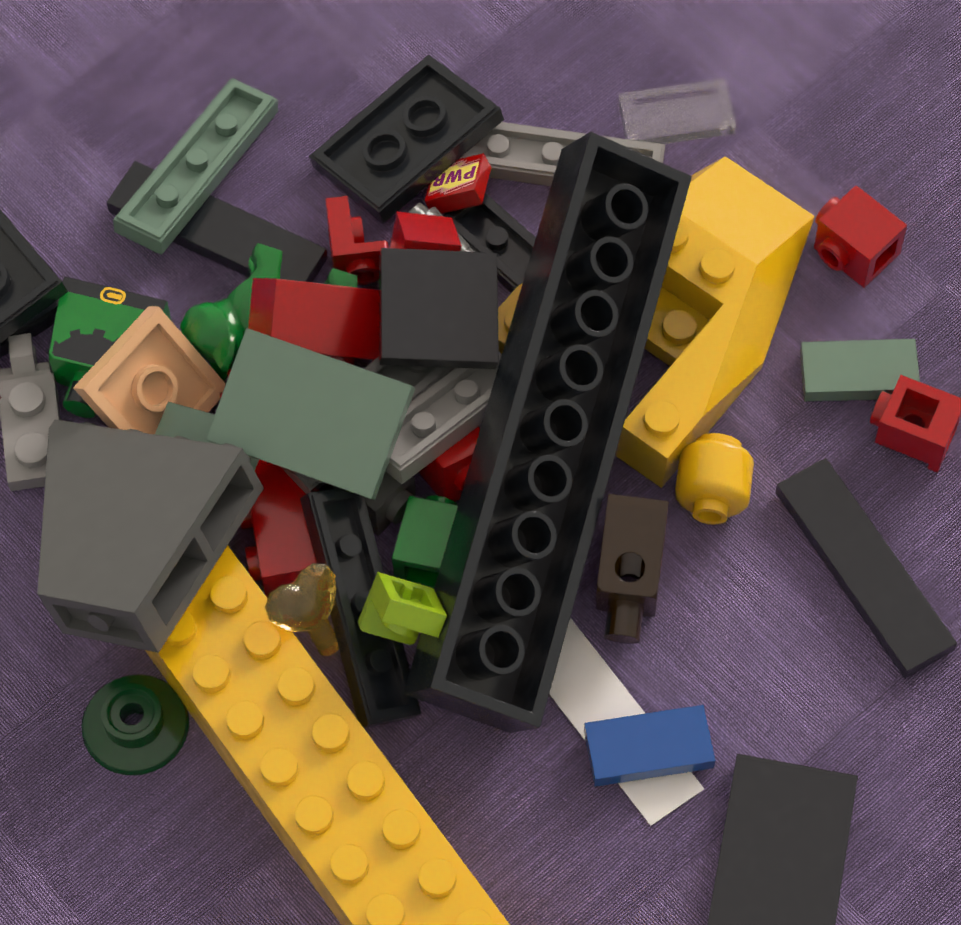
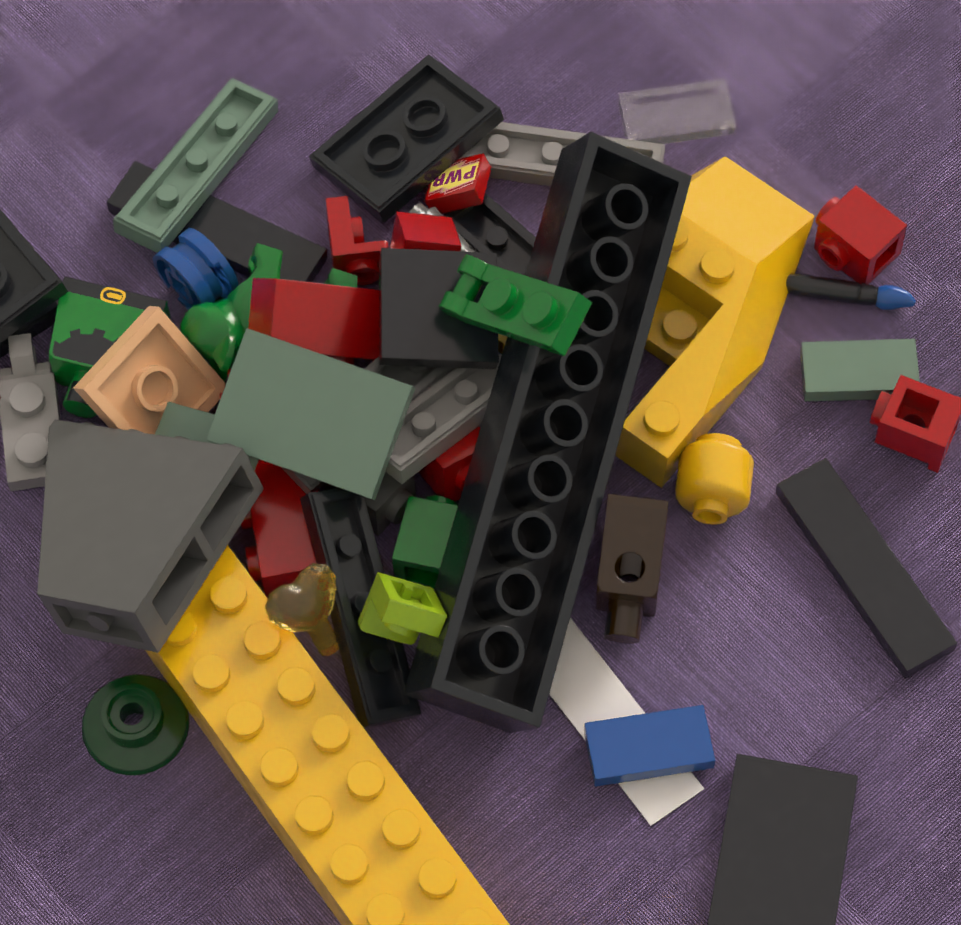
(195, 269): none -> blue wheel
(516, 305): none -> green plate
(884, 297): none -> black piece

